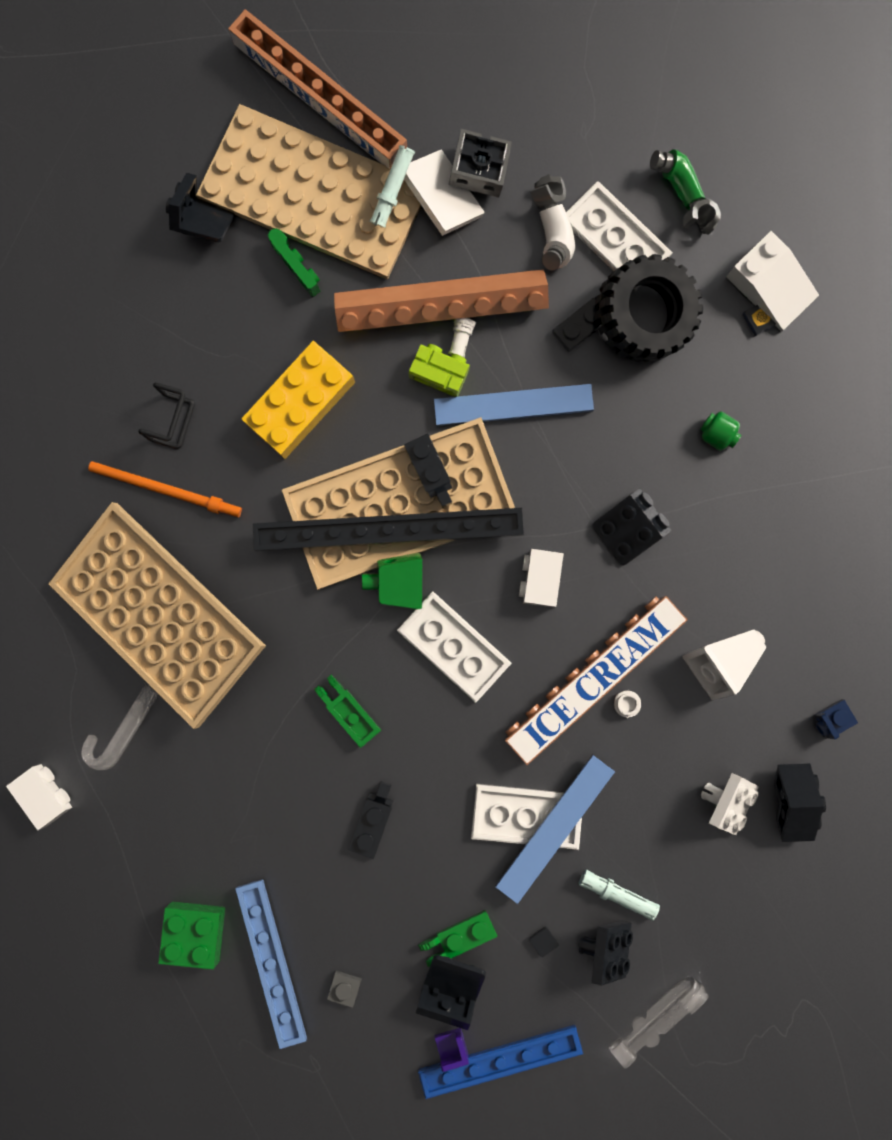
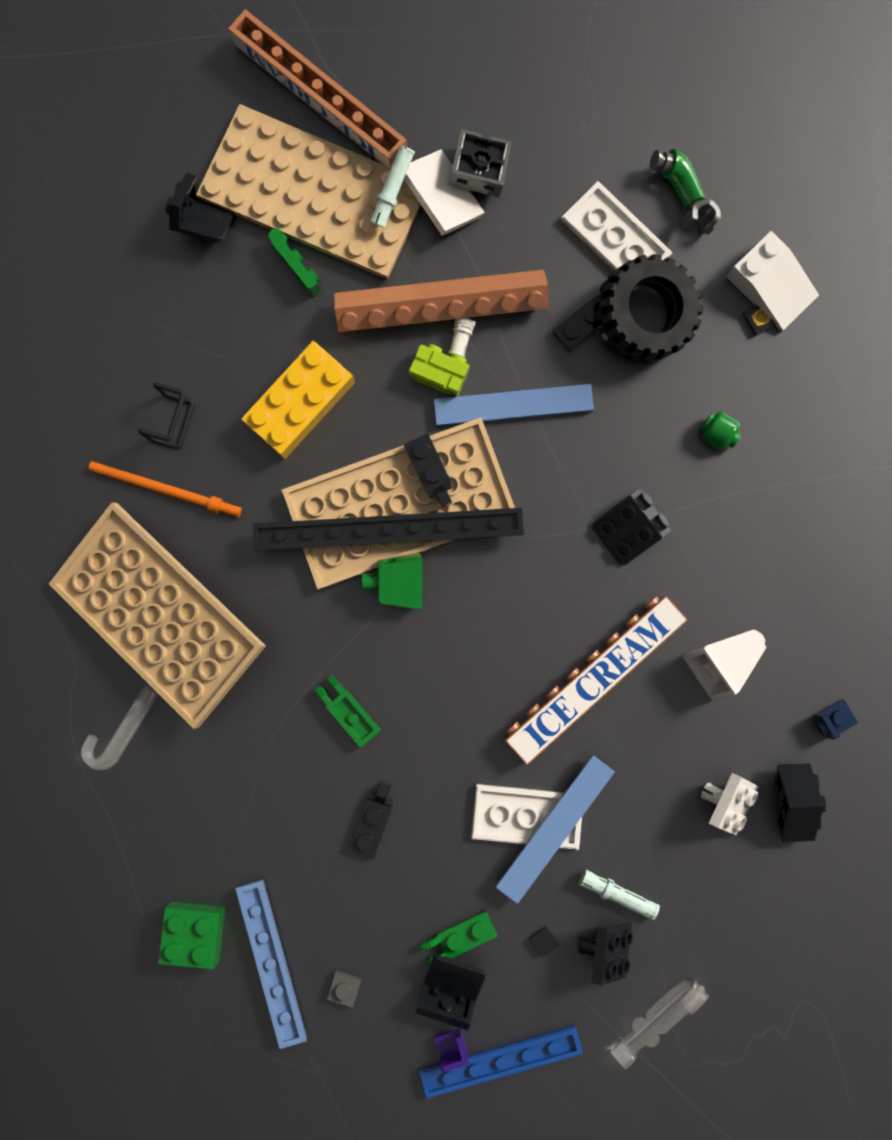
(40, 796): white piece -> none
(454, 647): white tile -> none
(542, 578): white piece -> none
(557, 227): piece -> none
(627, 704): white plate -> none

